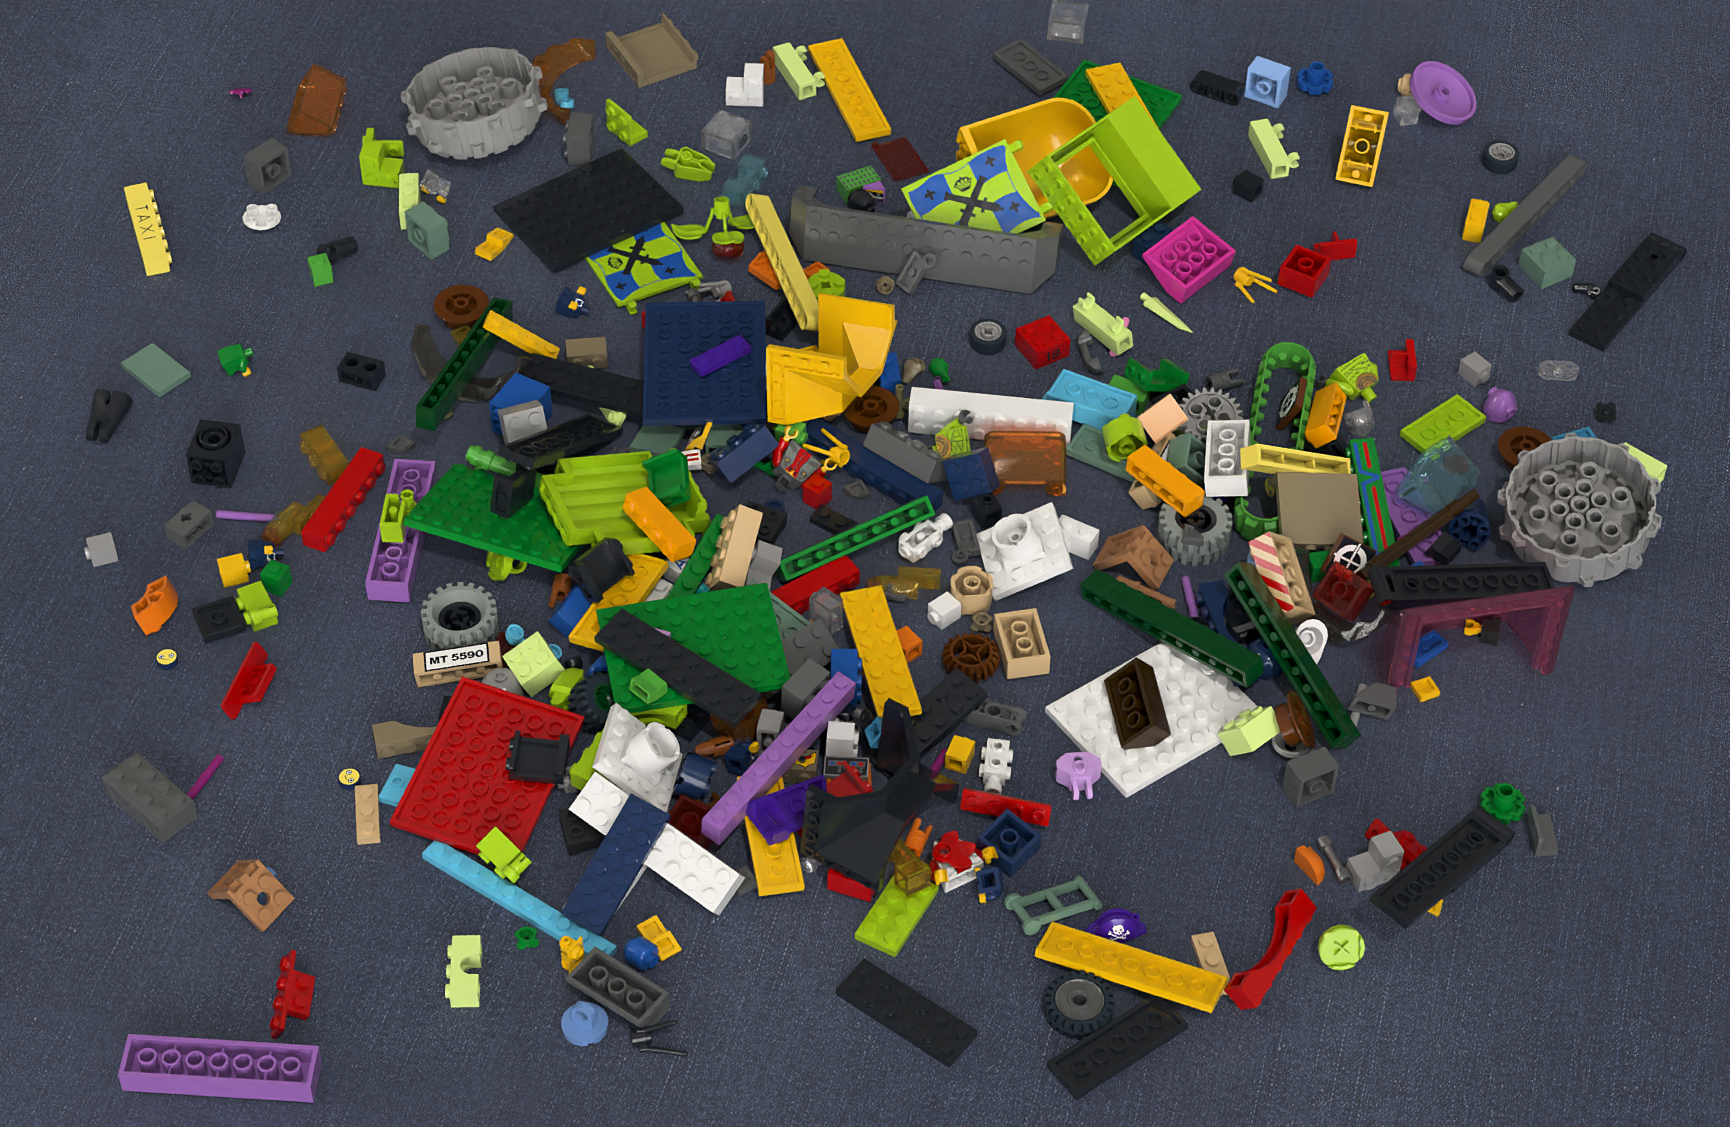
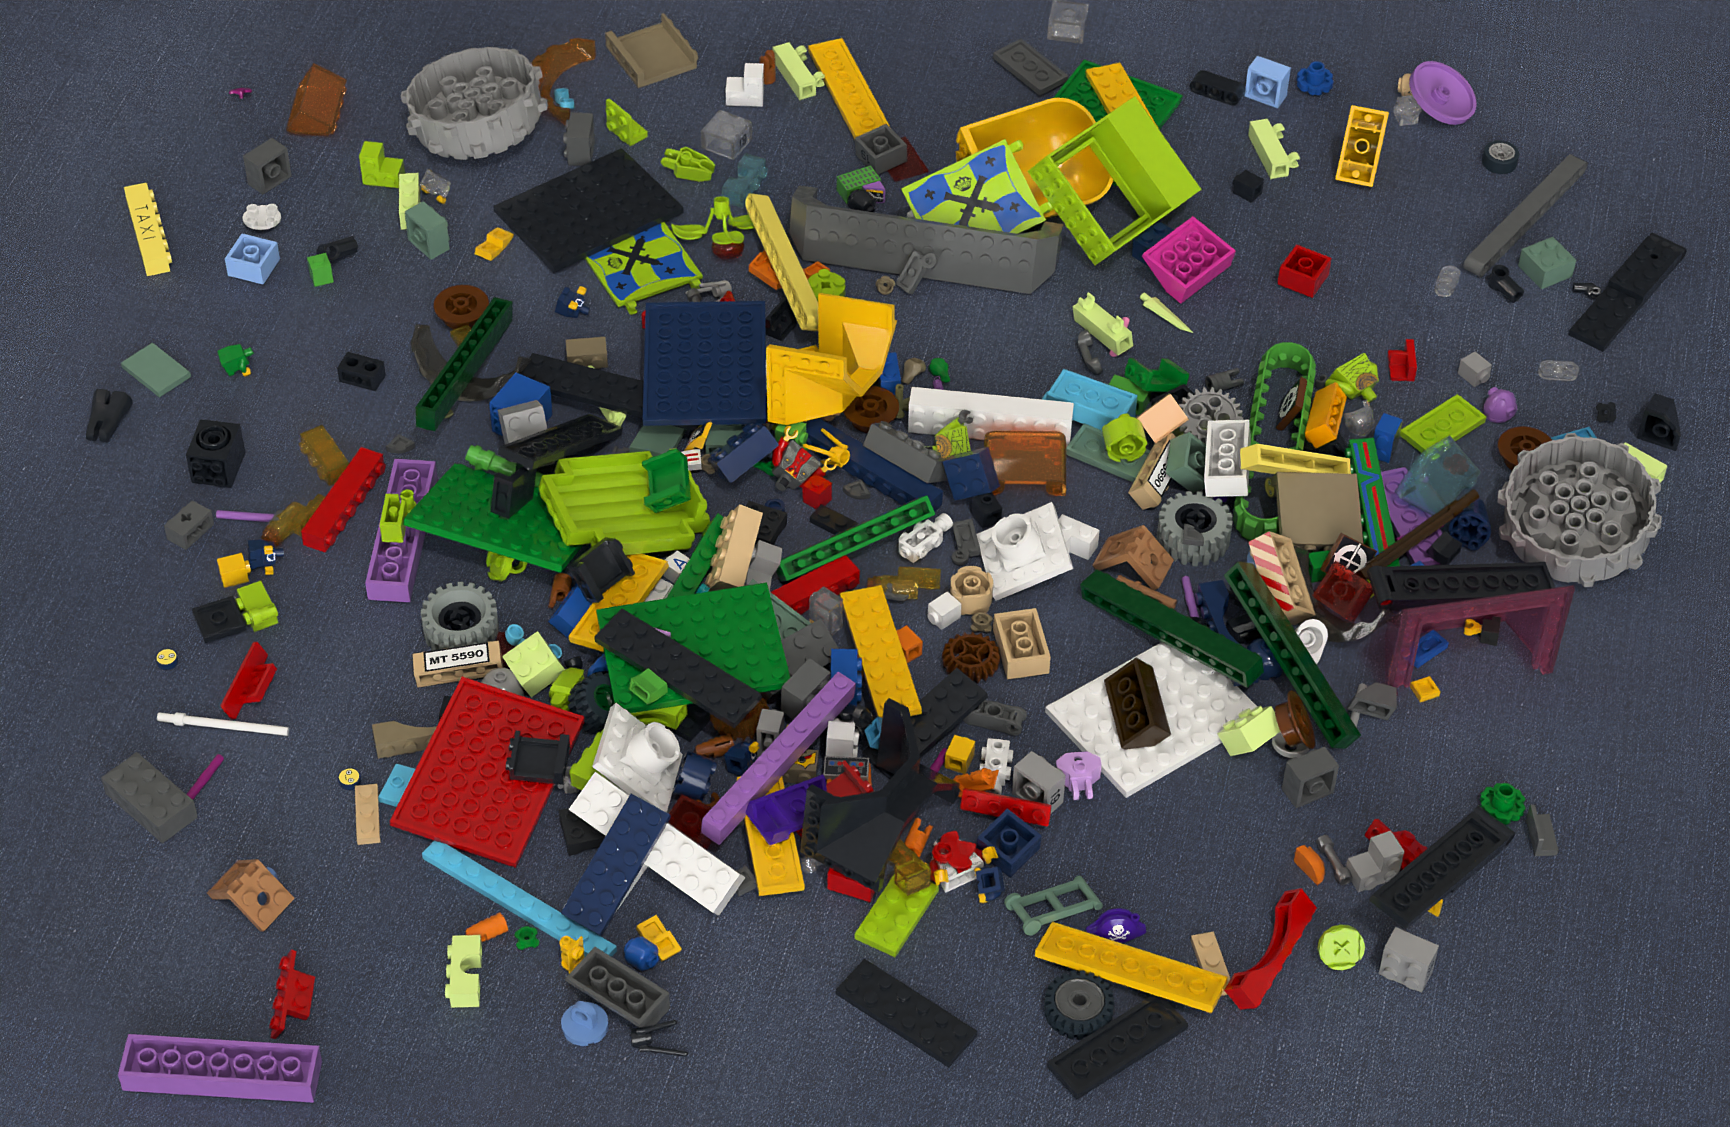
(101, 549): light grey brick -> none
(155, 605): orange brick -> none
(181, 719): none -> white bar
(252, 258): none -> light blue brick
(276, 577): green brick -> none
(392, 148): lime bracket -> none
(489, 927): none -> orange hinge
(503, 854): lime hinge -> none
(519, 336): yellow plate -> none
(659, 524): light orange brick -> none
(720, 355): dark purple plate -> none
(881, 149): none -> dark grey brick
(978, 780): none -> orange hinge
(987, 336): black wheel -> none
(1038, 781): none -> light grey brick
(1042, 342): red brick -> none
(1165, 480): light orange brick -> none
(1245, 278): yellow plant -> none
(1337, 248): red panel -> none
(1387, 437): none -> blue brick
(1408, 959): none -> light grey brick
(1447, 281): none -> clear plate
(1475, 220): yellow brick -> none
(1502, 210): lime animal -> none
(1660, 423): none -> black slope

